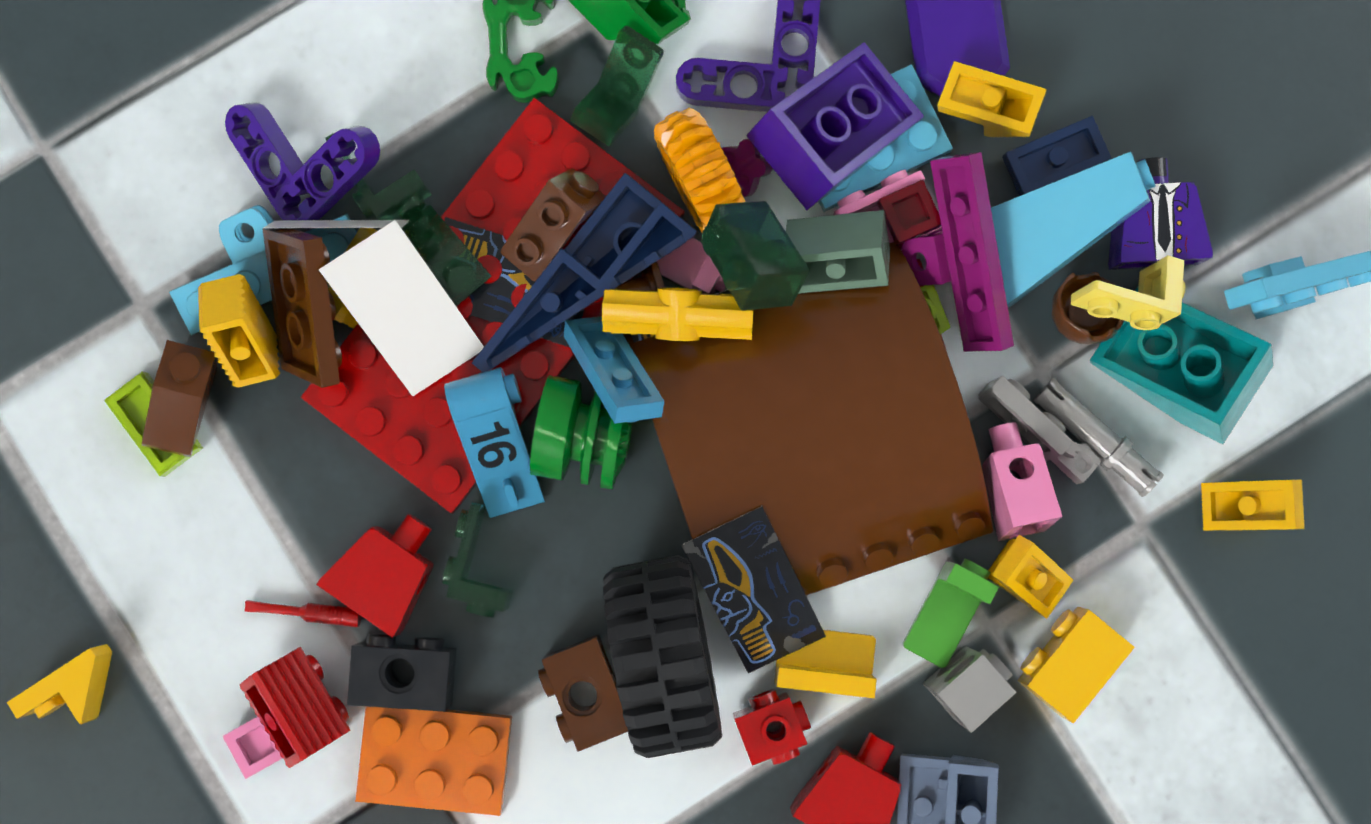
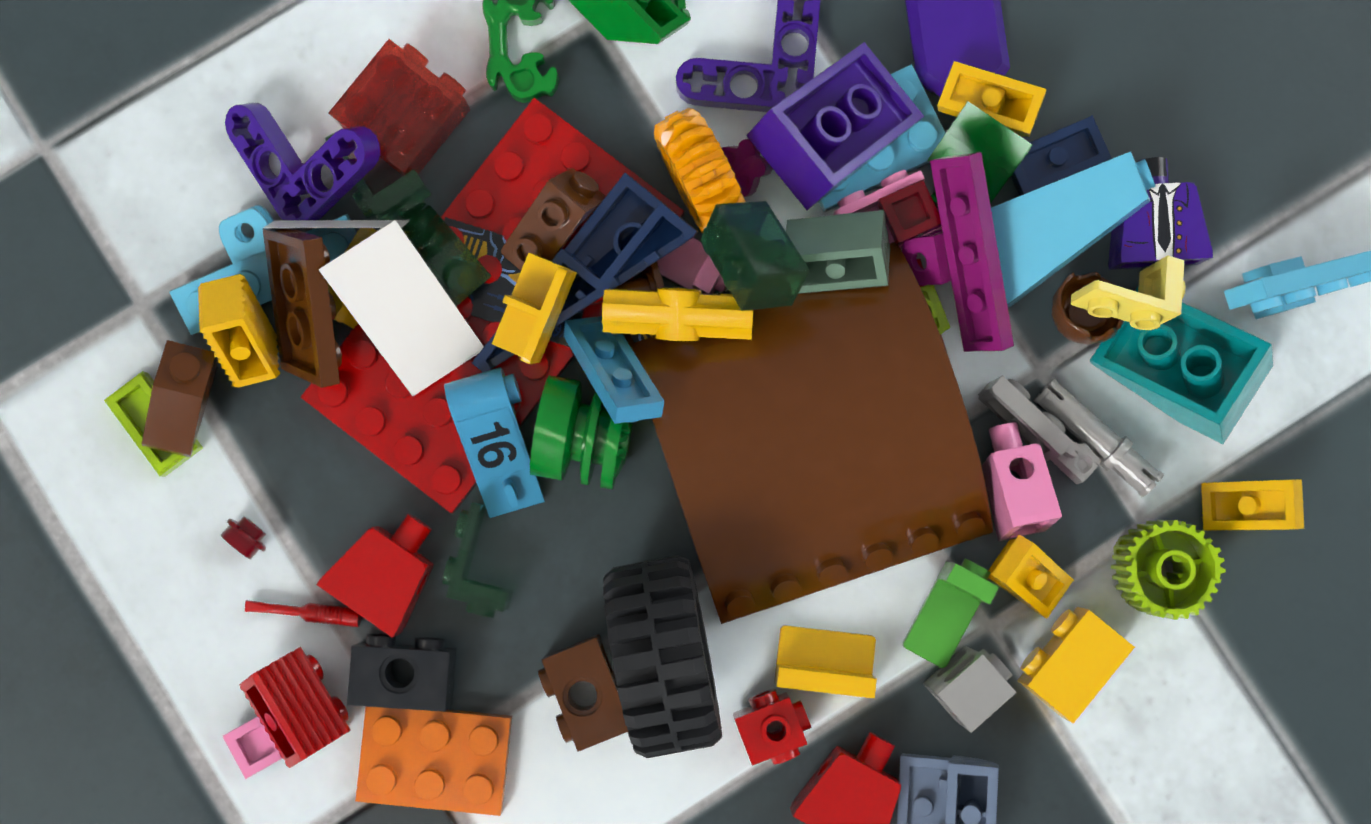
(76, 683): yellow slope -> none
(244, 537): none -> dark red plate
(403, 106): none -> clear red brick
(533, 308): none -> yellow panel
(621, 87): clear green bracket -> none
(754, 589): black sticker -> none
(979, 132): none -> green piece
(1140, 563): none -> lime brick

